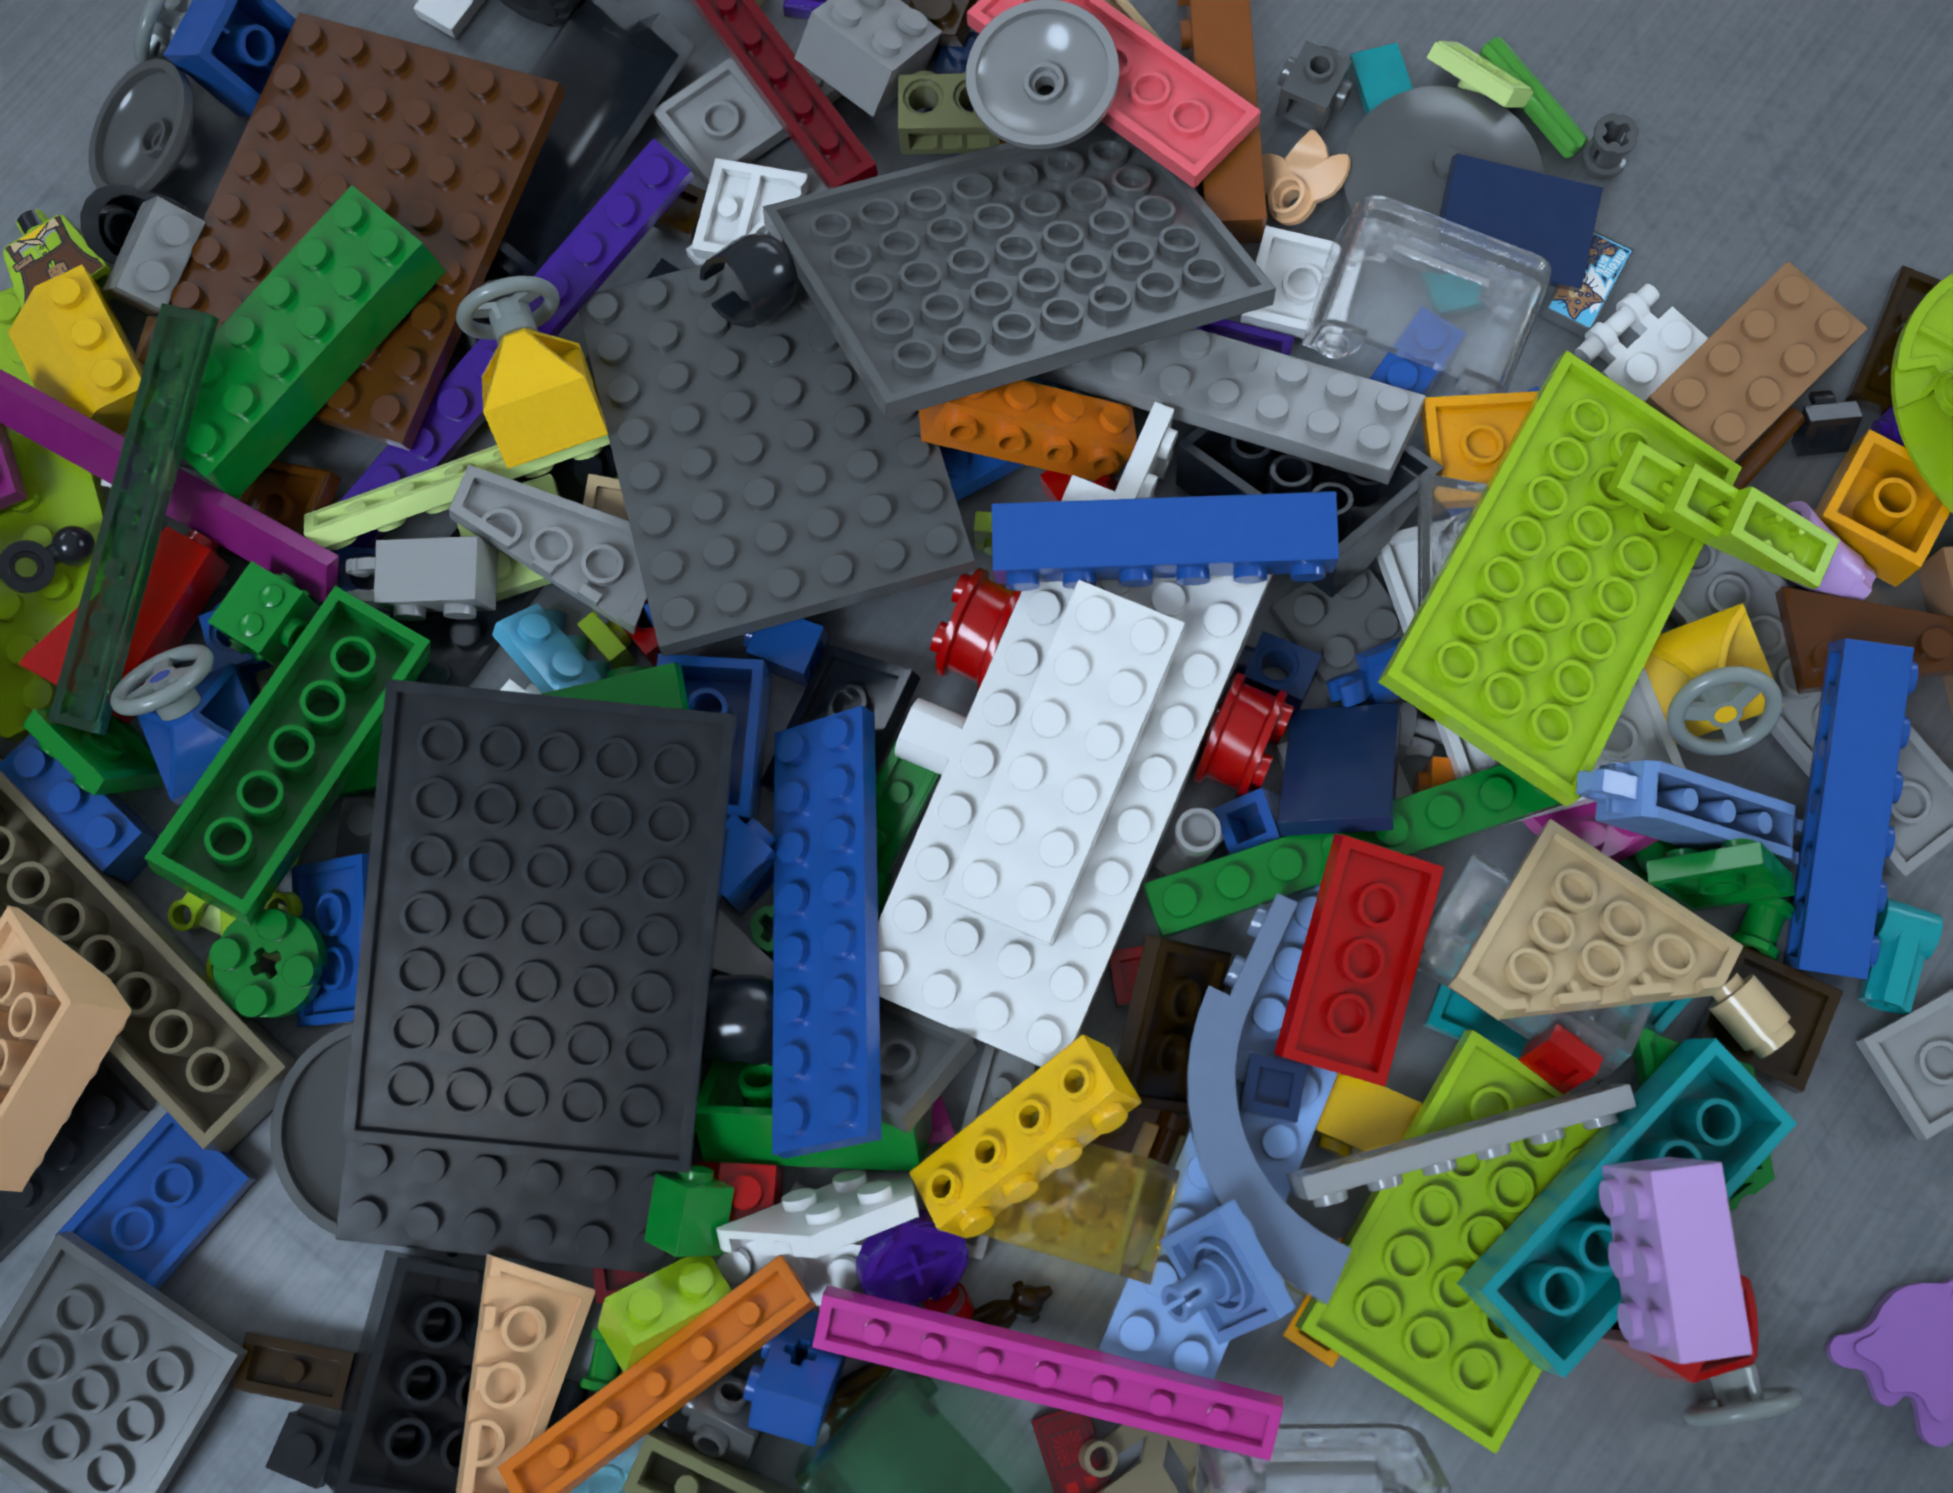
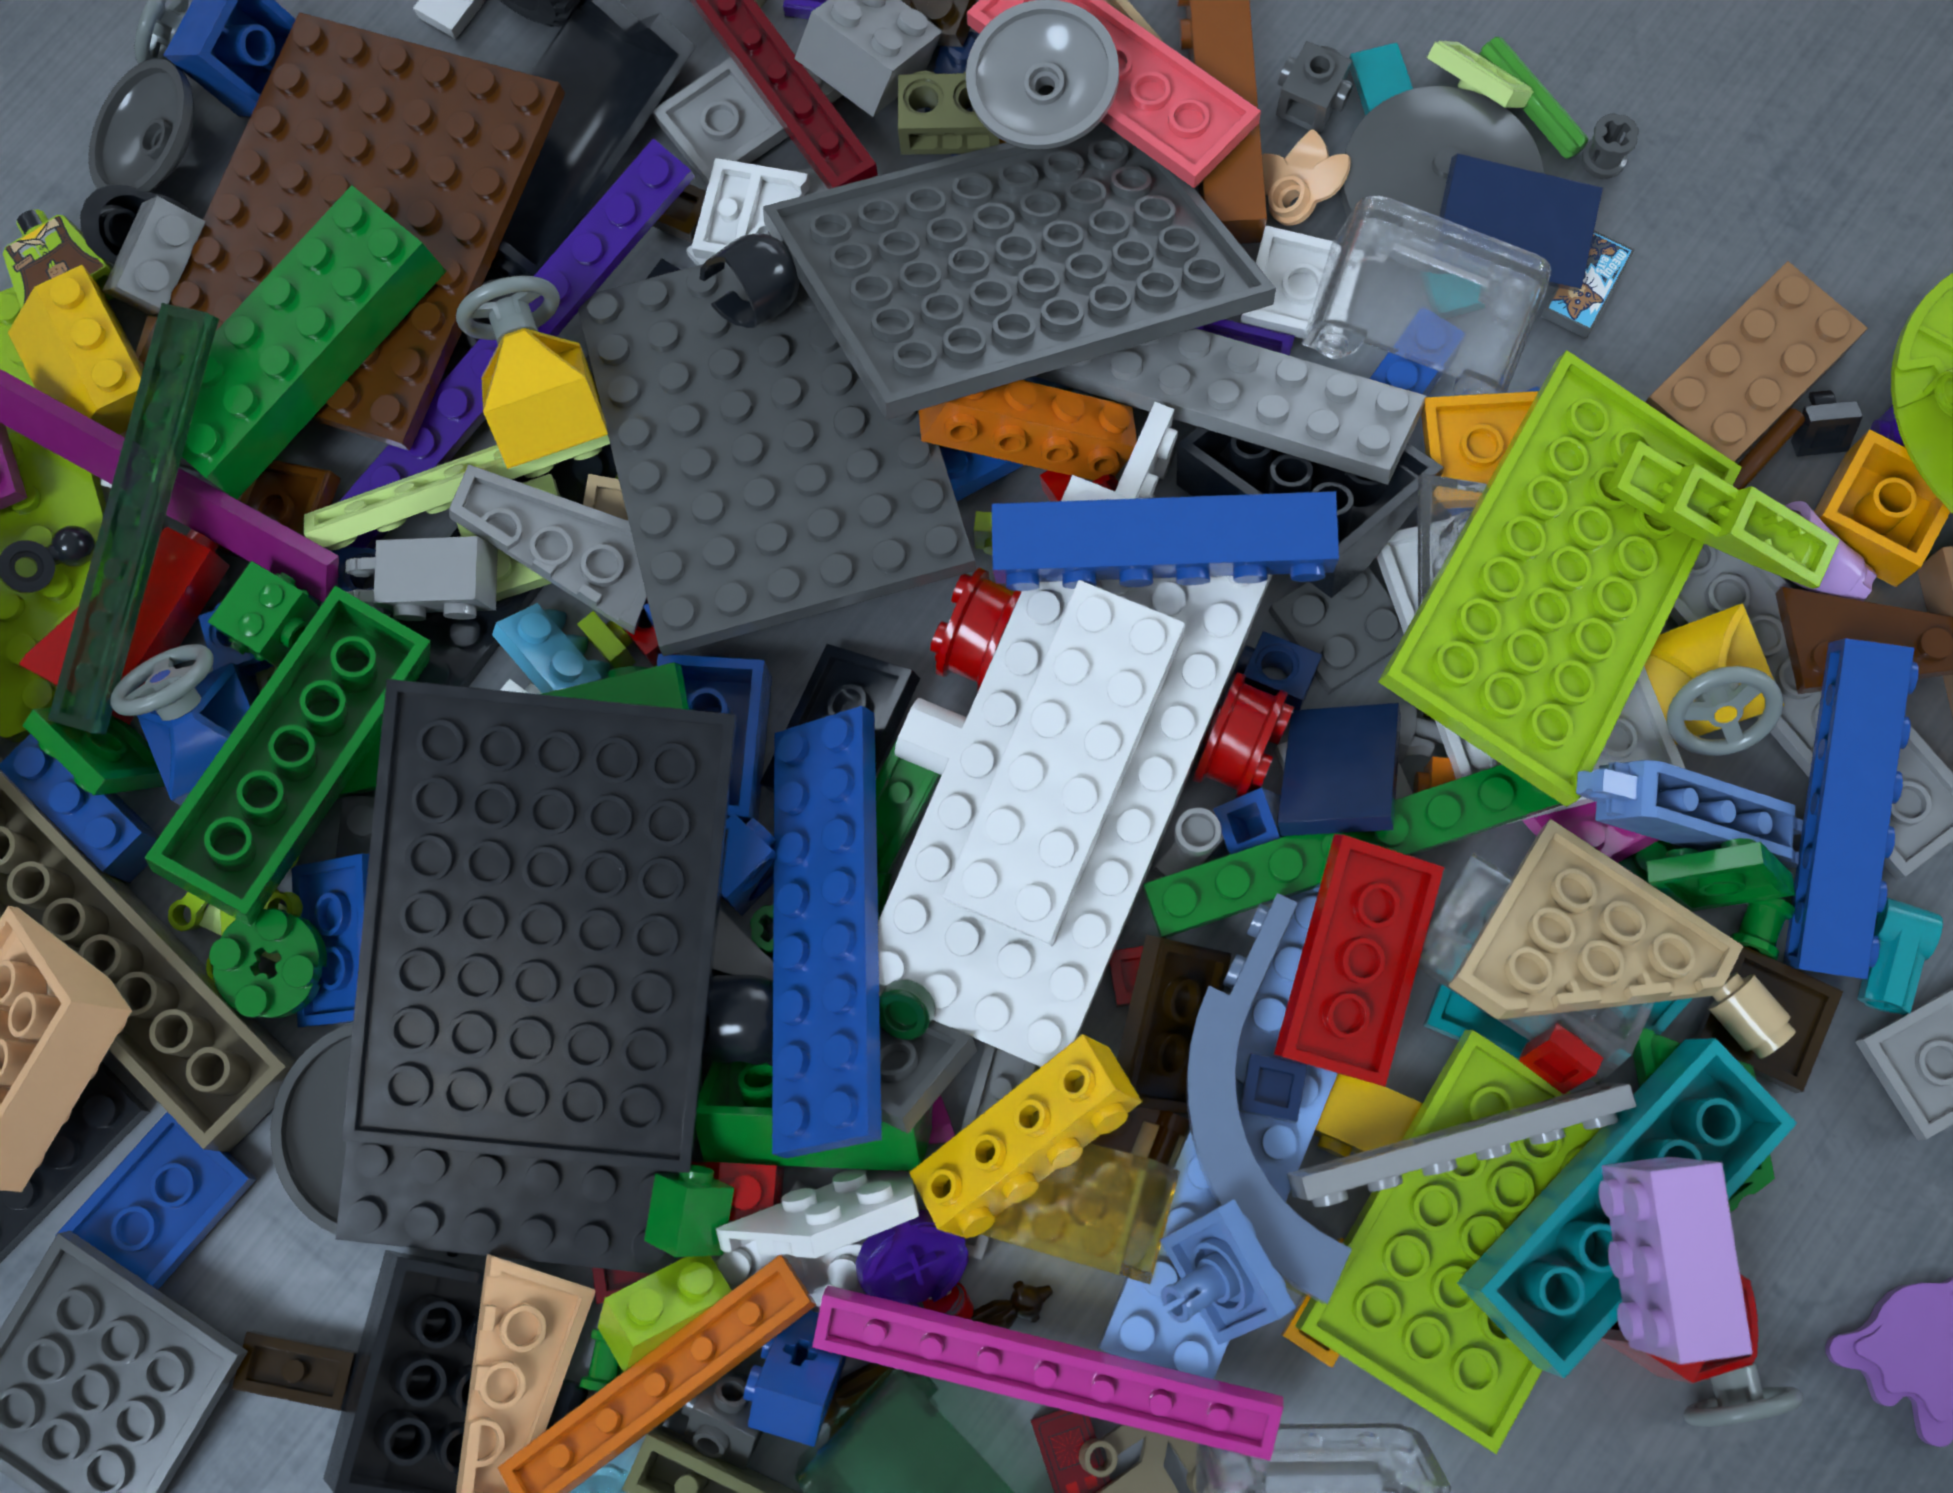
(303, 1449): black plate -> none
(788, 648): blue brick -> none
(905, 1009): none -> dark green tile
(1363, 683): blue plate -> none
(1657, 352): white plate -> none
(1873, 377): dark brown tile -> none

